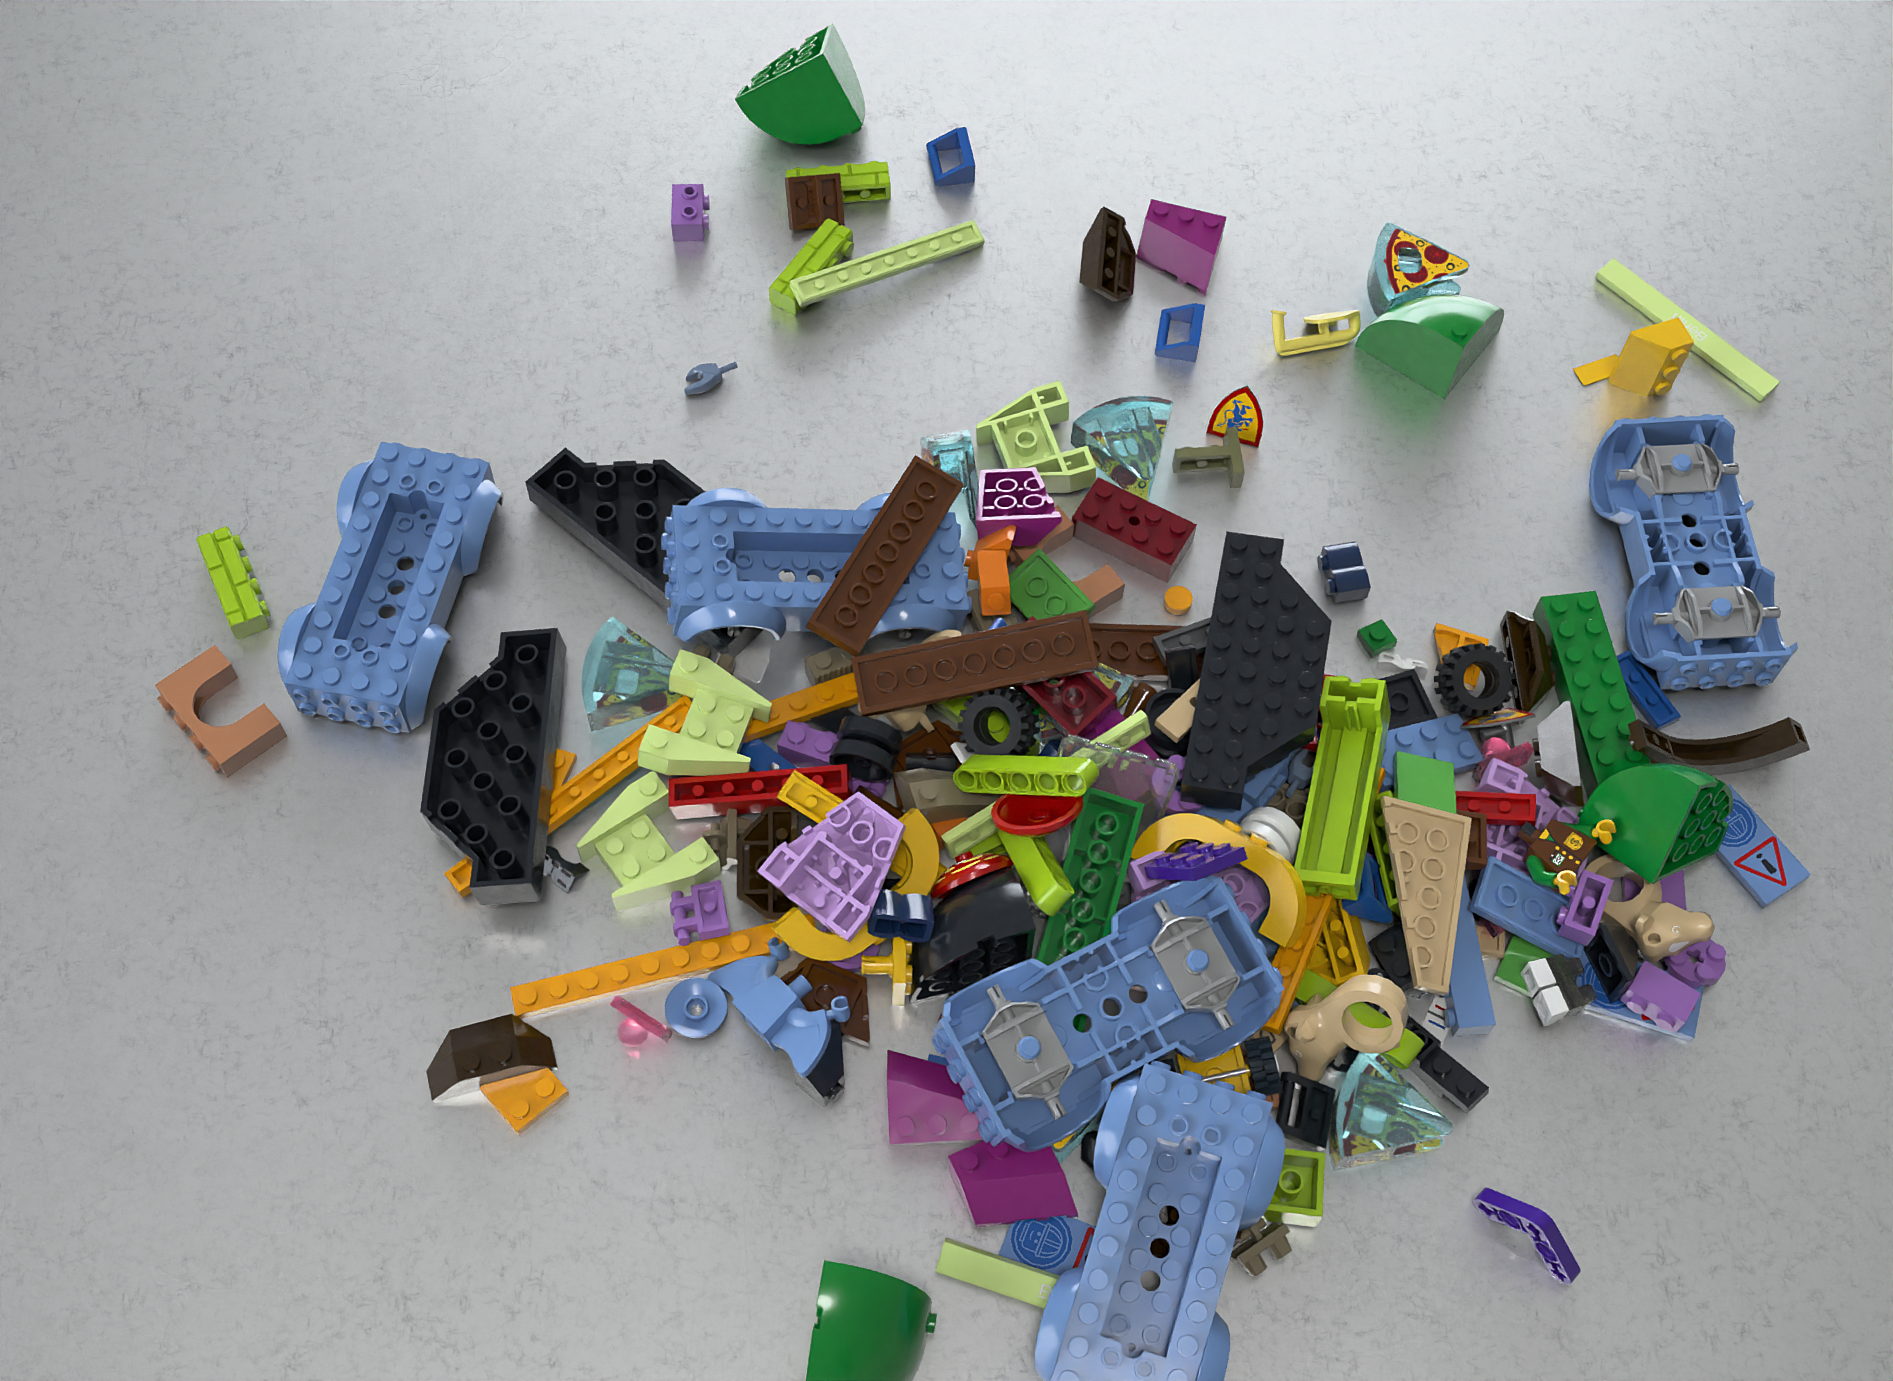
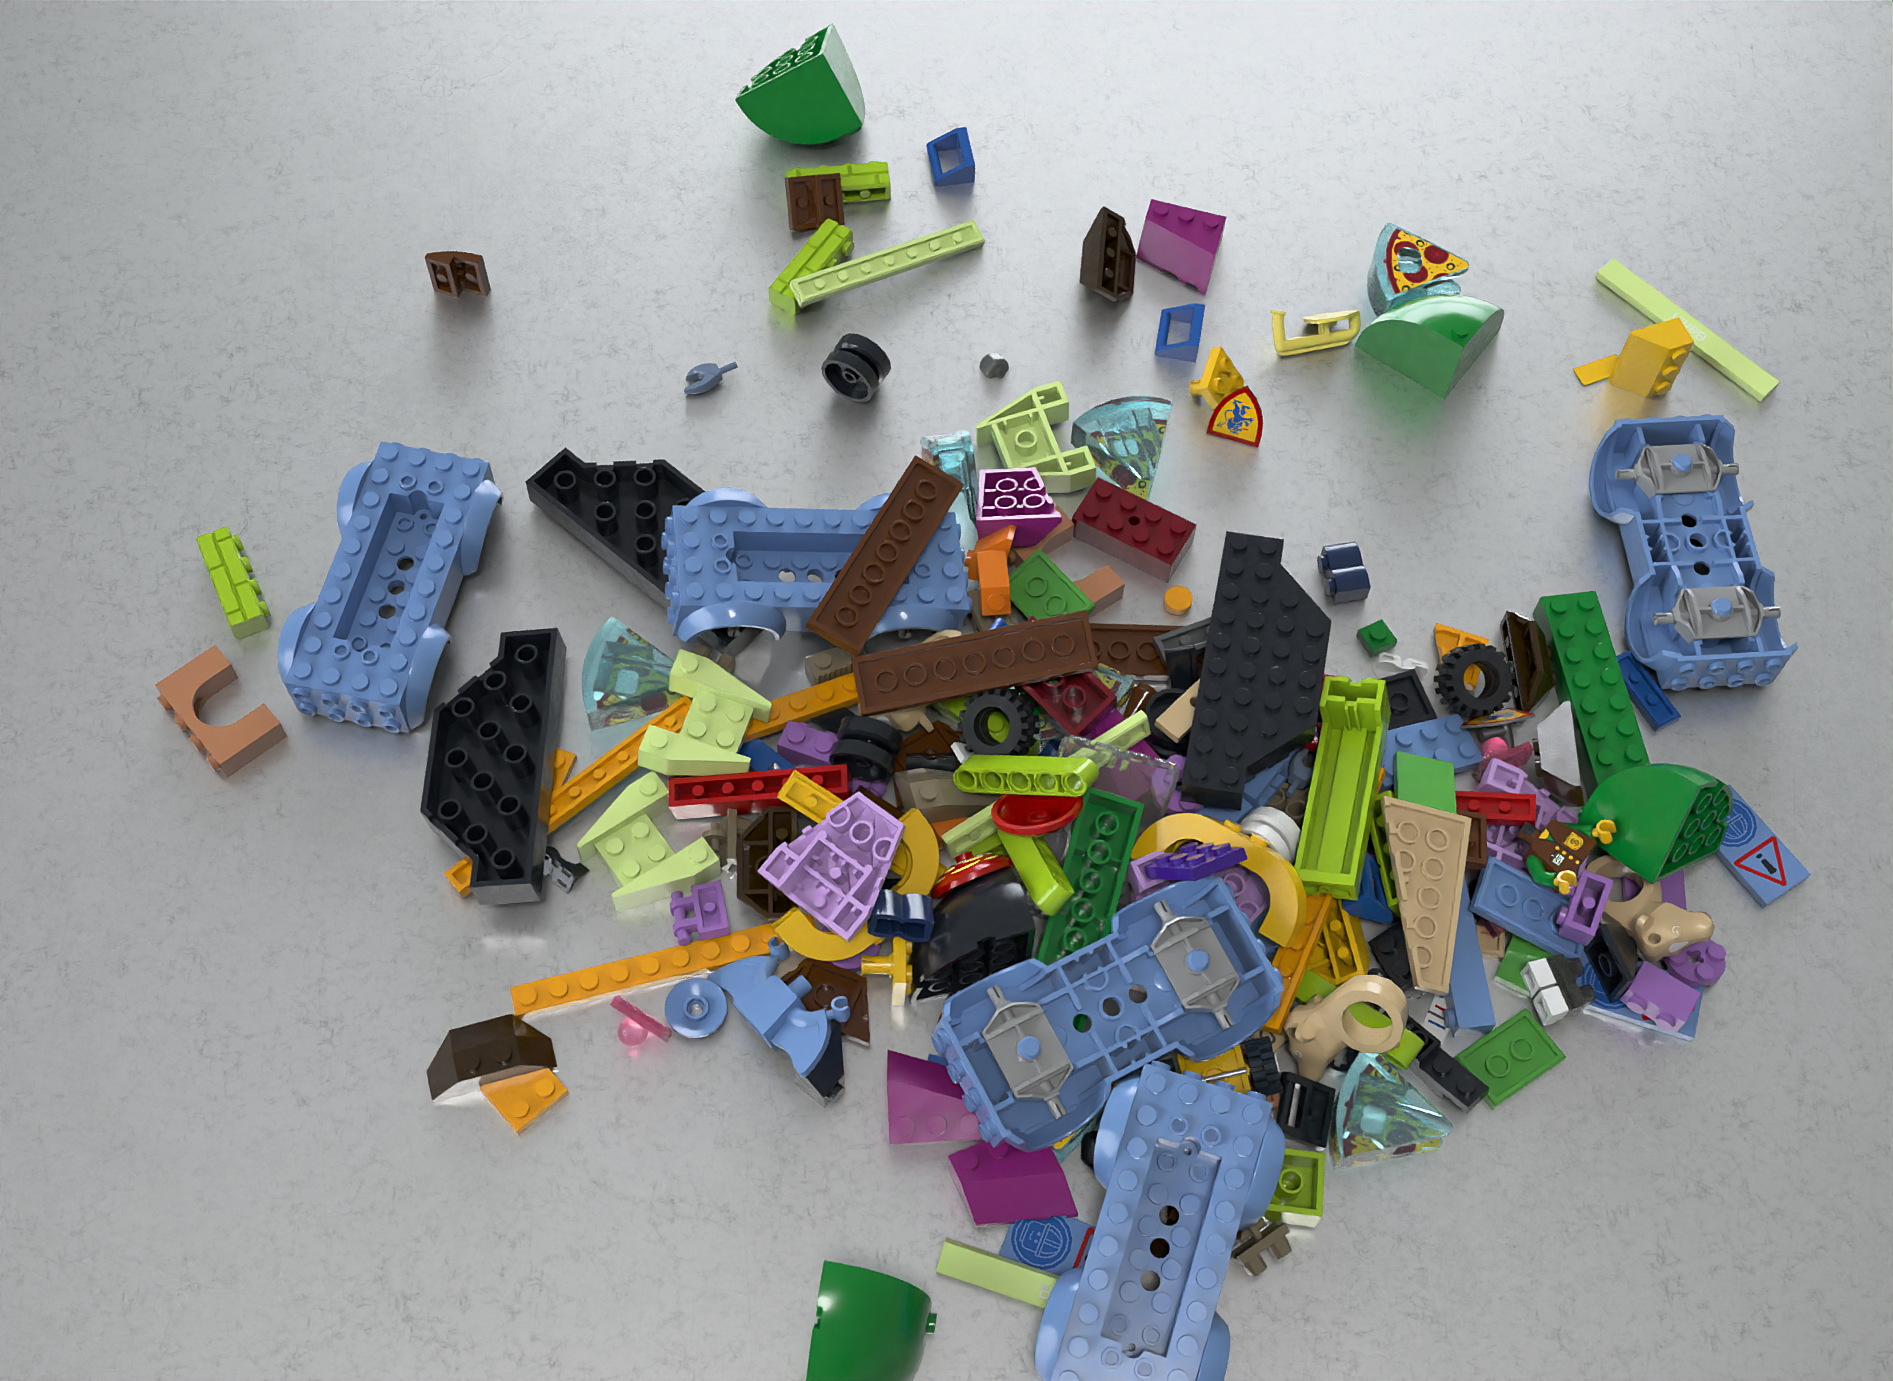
(456, 272): none -> reddish brown slope
(688, 212): medium lavender brick -> none
(856, 367): none -> black wheel
(994, 366): none -> dark grey piece
(1213, 458): olive bracket -> none
(1218, 378): none -> yellow plate
(1511, 1057): none -> bright green tile
(1537, 1225): dark purple beam -> none
(1722, 754): dark brown arch -> none

